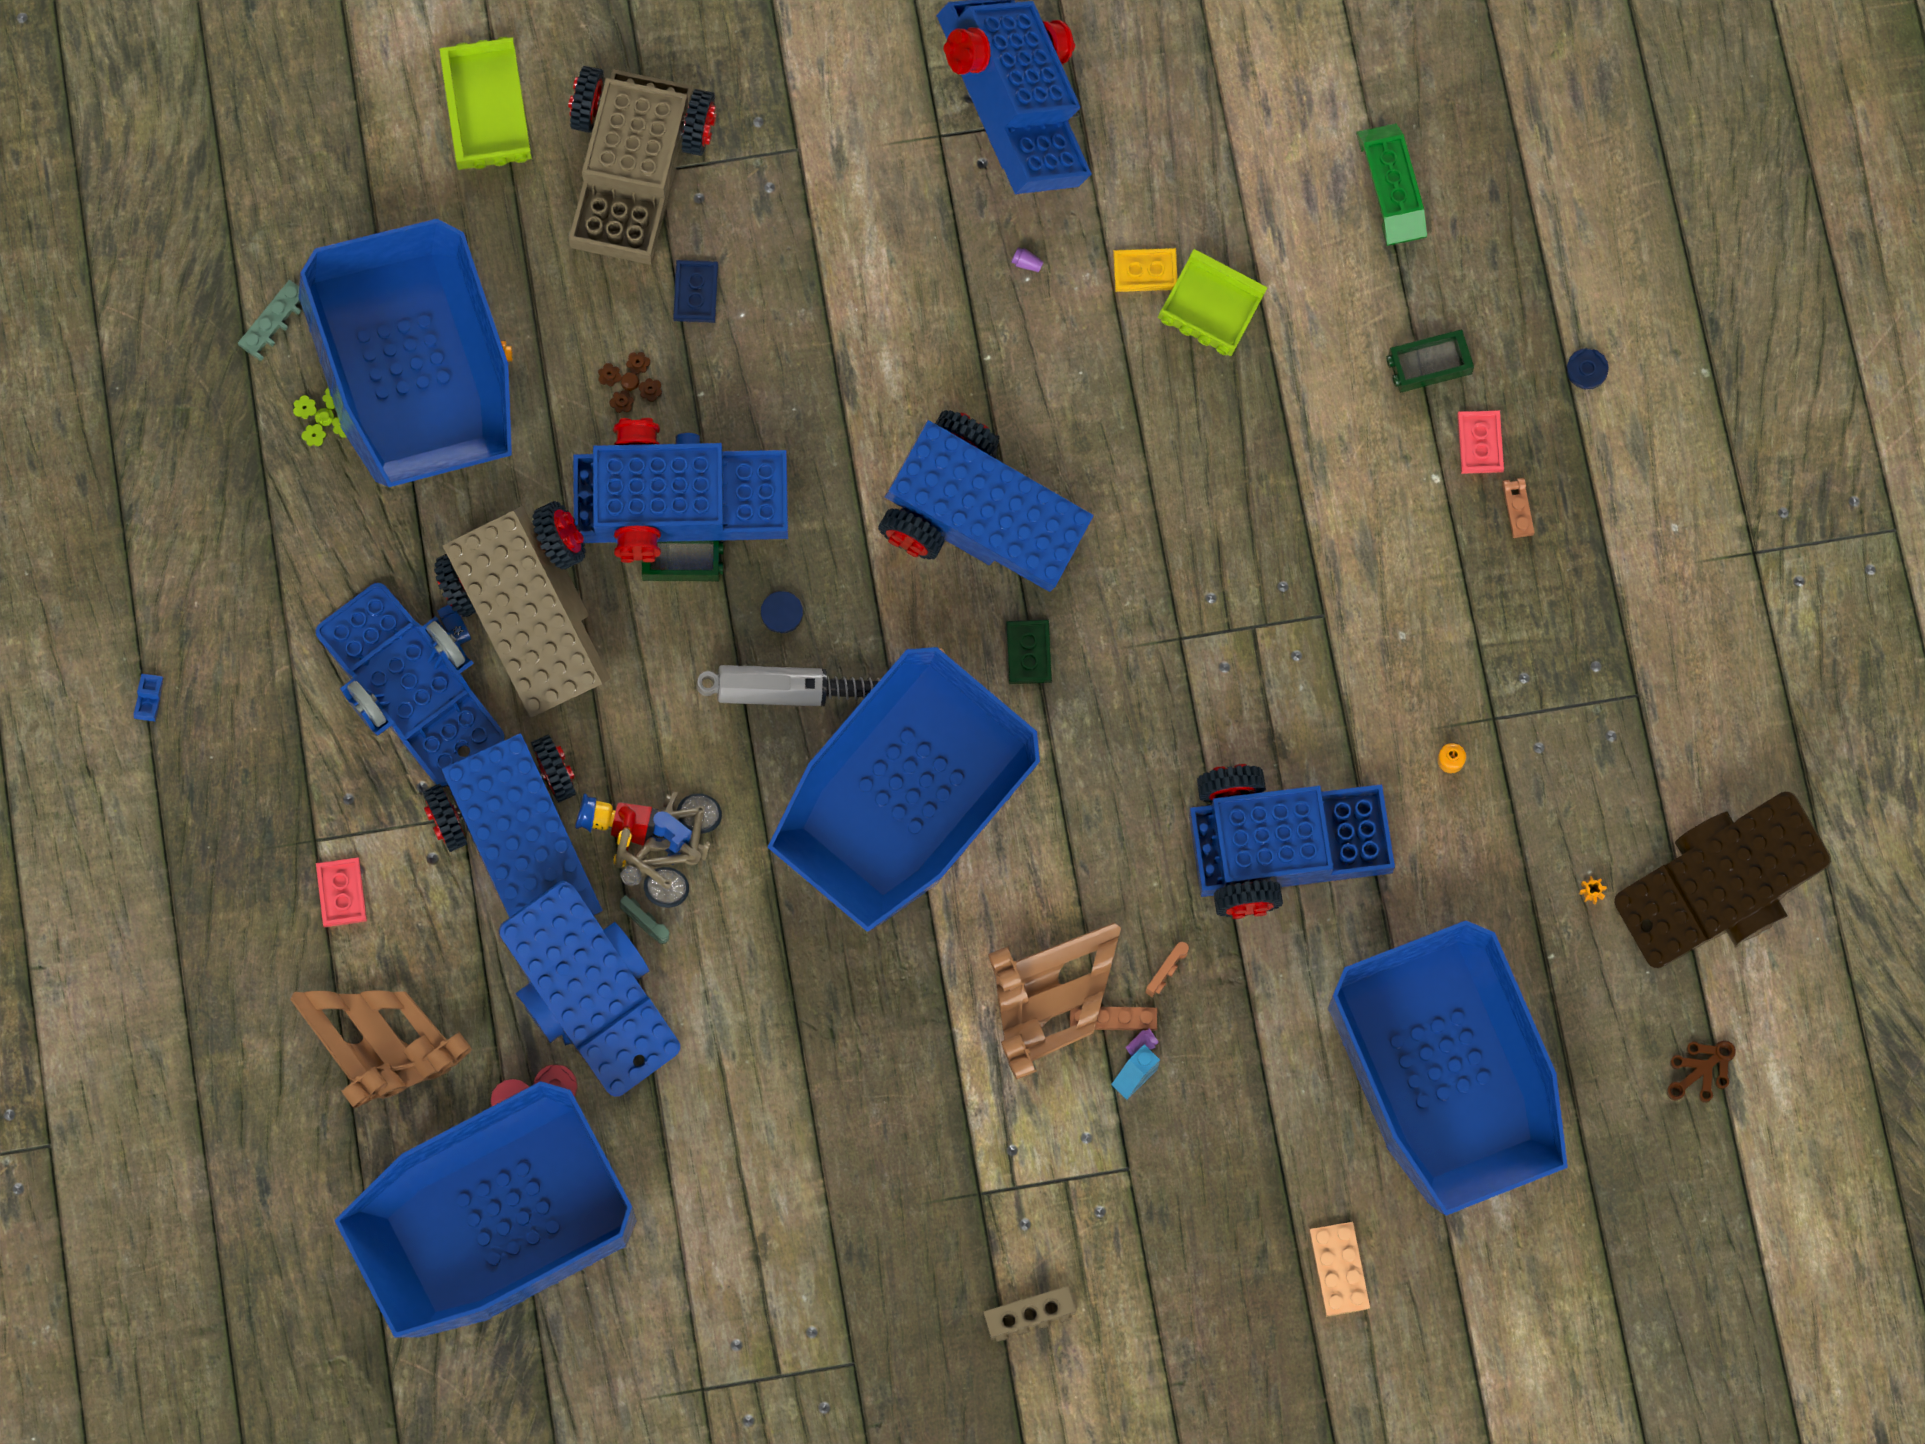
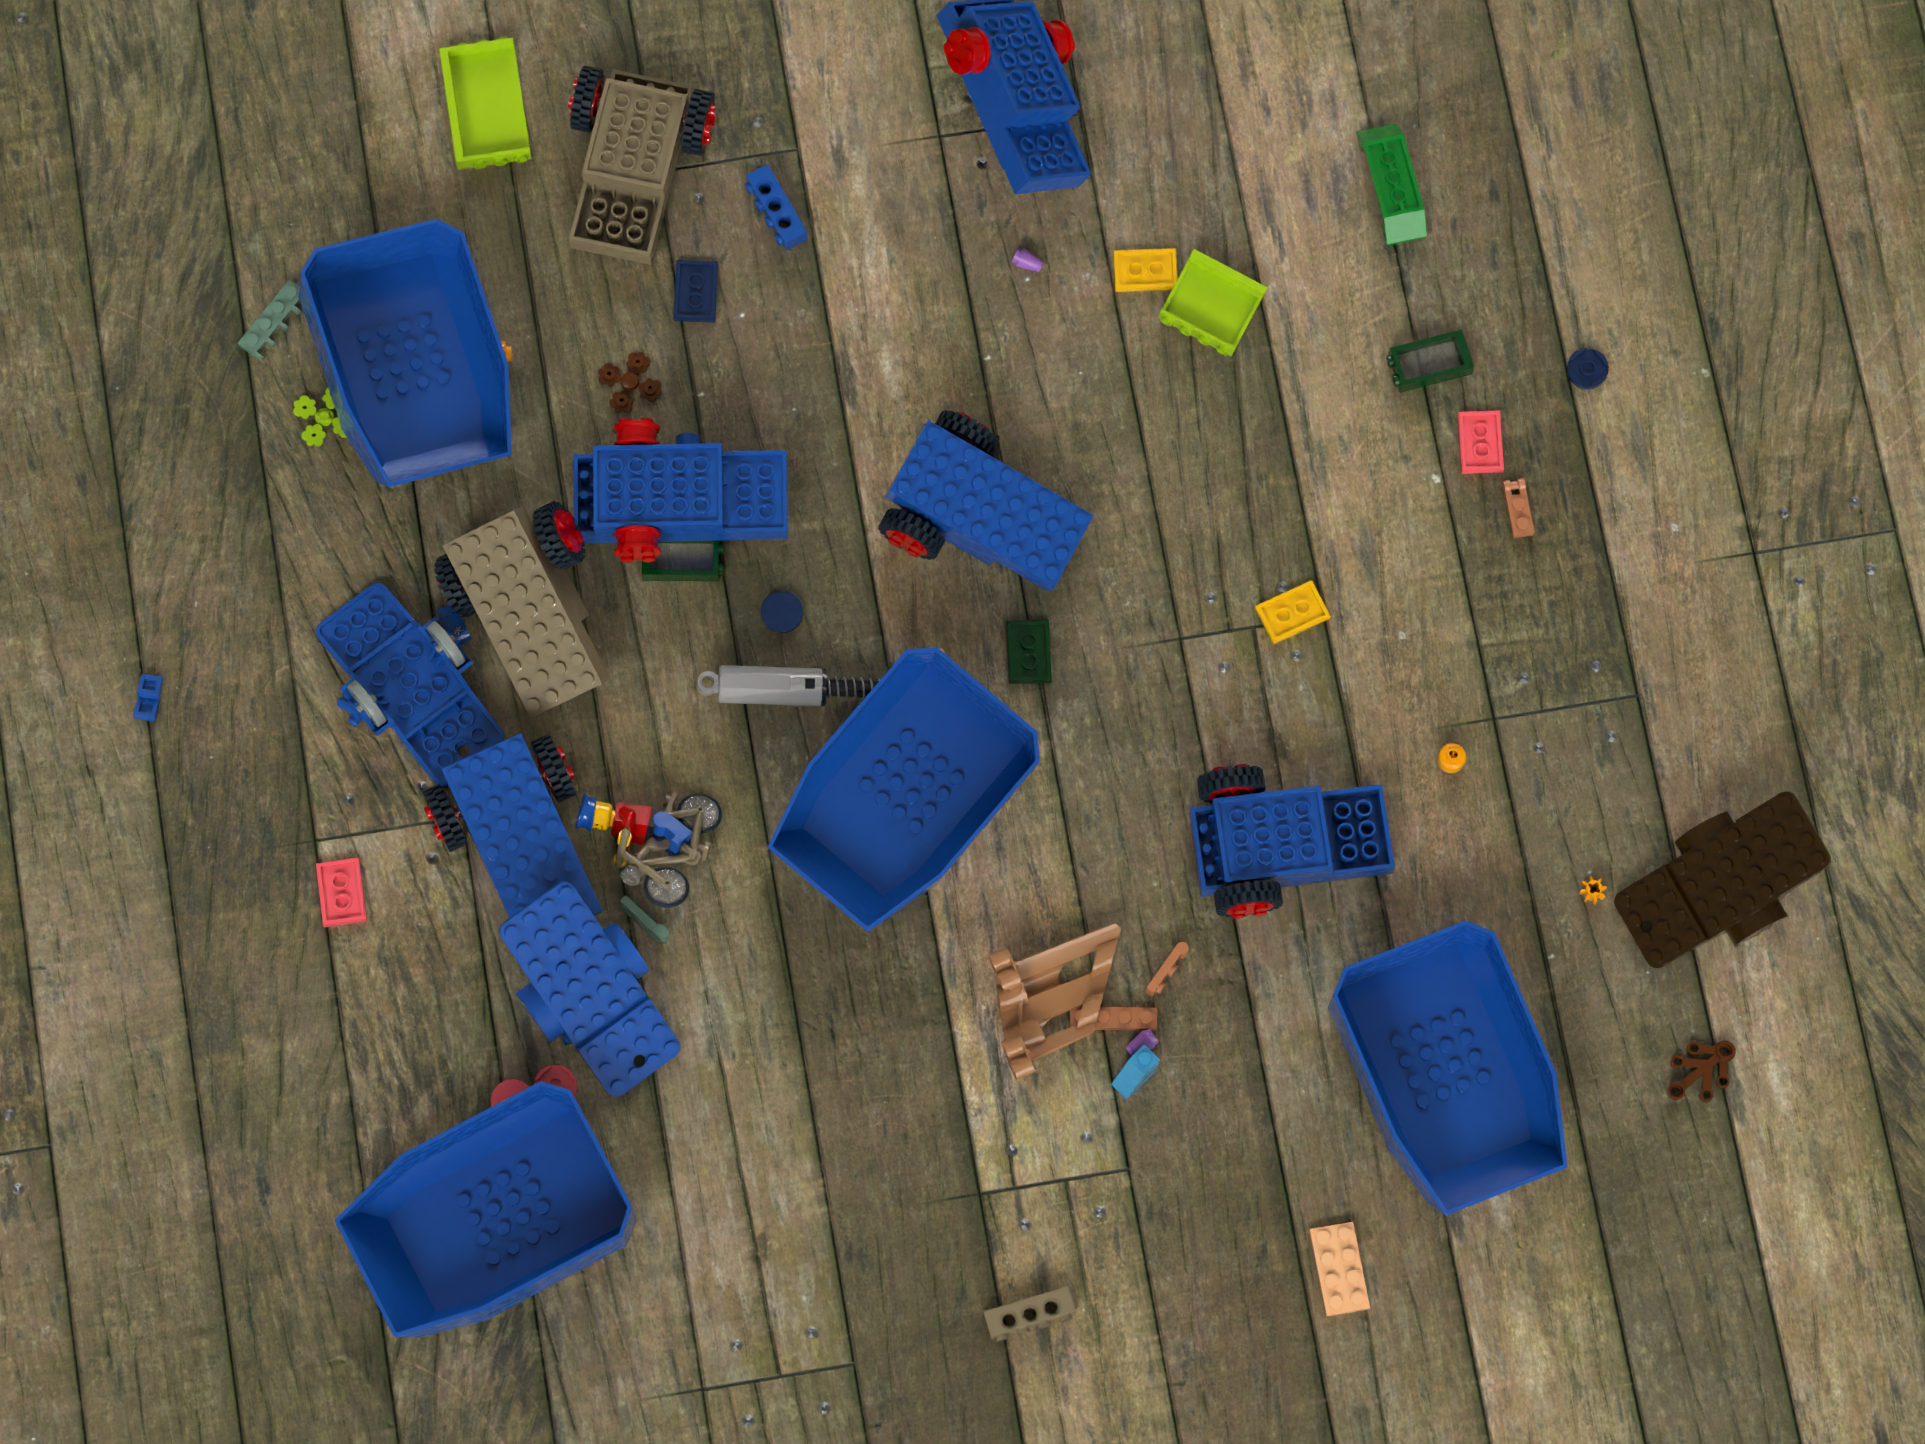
(345, 705): none -> blue arm
(381, 1061): medium nougat panel -> none
(764, 179): none -> blue brick
(1292, 612): none -> yellow tile

